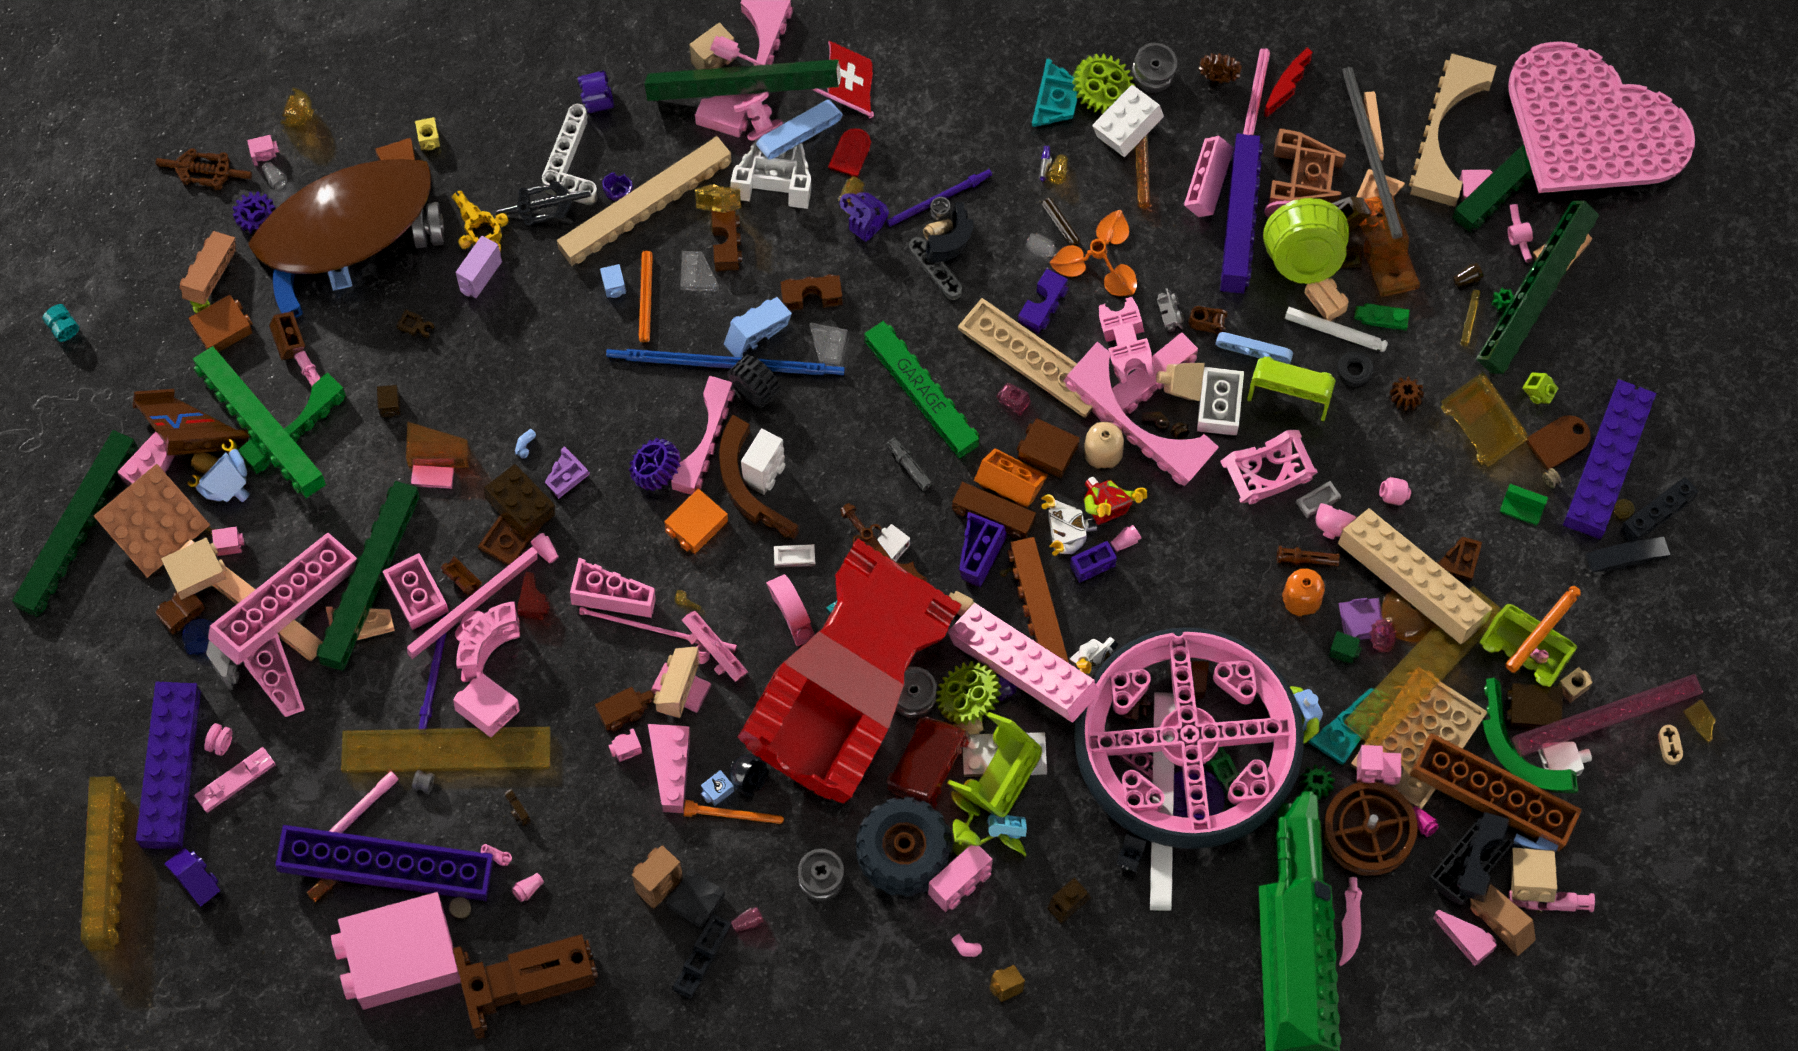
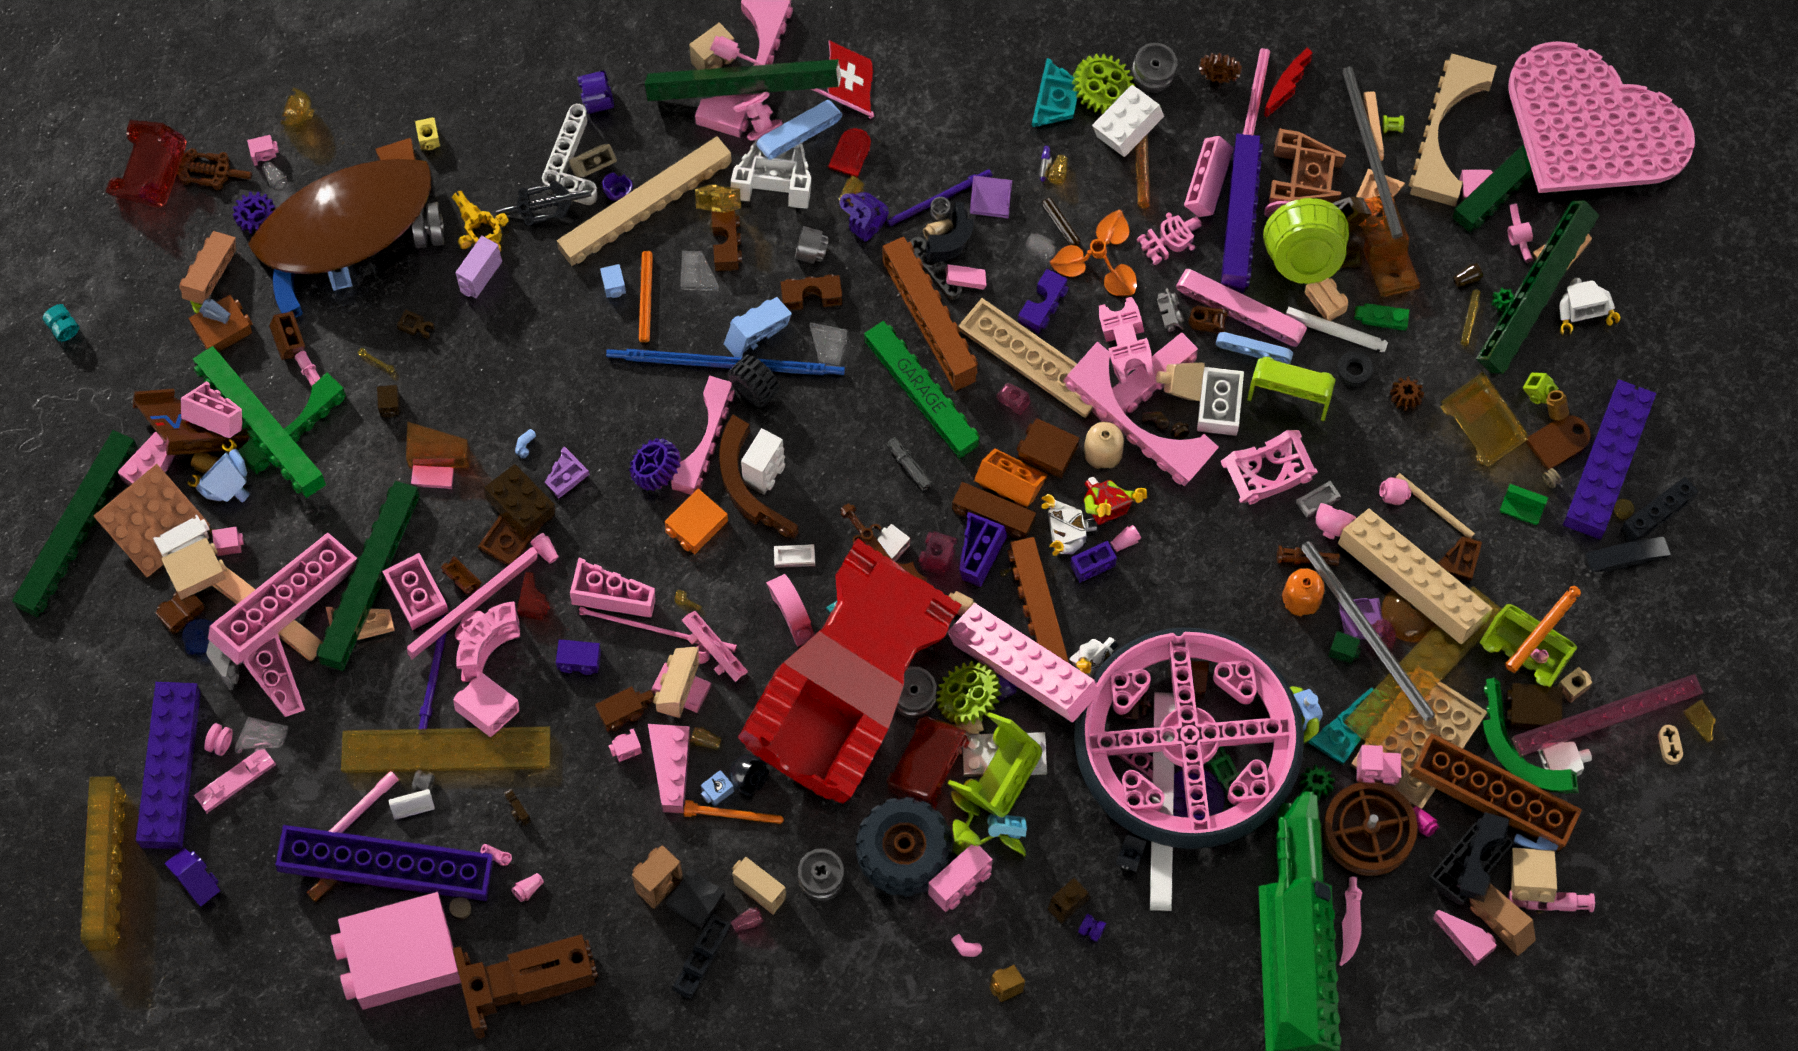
(151, 164): none -> clear red windscreen
(182, 536): none -> white window
(211, 411): none -> bright pink wedge
(212, 310): none -> sand blue cone
(261, 735): none -> clear wing
(362, 352): none -> clear yellow hinge
(411, 804): none -> white tile
(578, 656): none -> dark purple brick
(592, 160): none -> dark tan brick
(705, 738): none -> clear yellow cone
(759, 885): none -> tan brick
(811, 245): none -> flat silver piece
(929, 313): none -> dark orange brick
(941, 563): none -> clear pink brick
(965, 276): none -> bright pink tile
(990, 196): none -> medium lavender piece
(1092, 927): none -> dark purple wheel
(1181, 236): none -> bright pink torso
(1241, 307): none -> bright pink beam
(1368, 631): none -> dark grey axle
(1392, 124): none -> lime bush
(1438, 509): none -> tan axle
(1557, 405): none -> pearl gold brick
(1585, 301): none -> white torso

